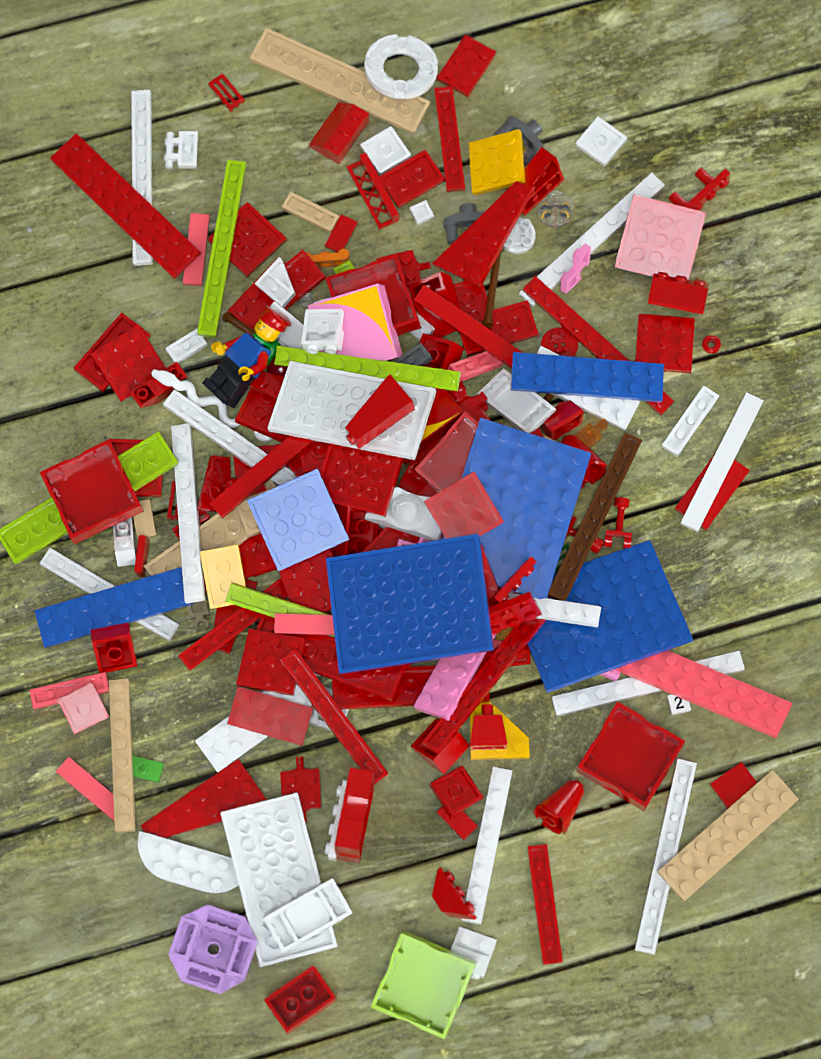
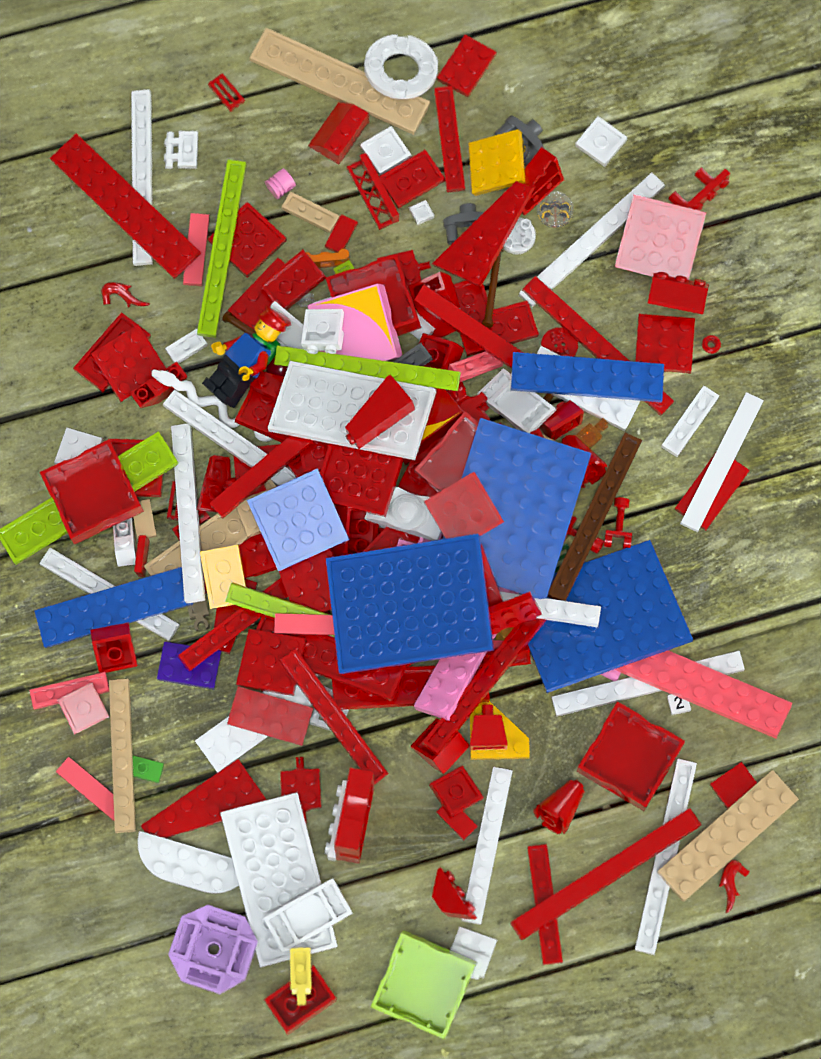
(74, 444): none -> white plate
(121, 290): none -> red piece
(174, 671): none -> dark purple plate
(277, 283): white wing -> none
(280, 183): none -> bright pink piece
(300, 973): none -> light yellow hinge
(514, 581): red plate -> none
(580, 259): bright pink plate -> none
(605, 874): none -> red beam
(728, 881): none -> red piece

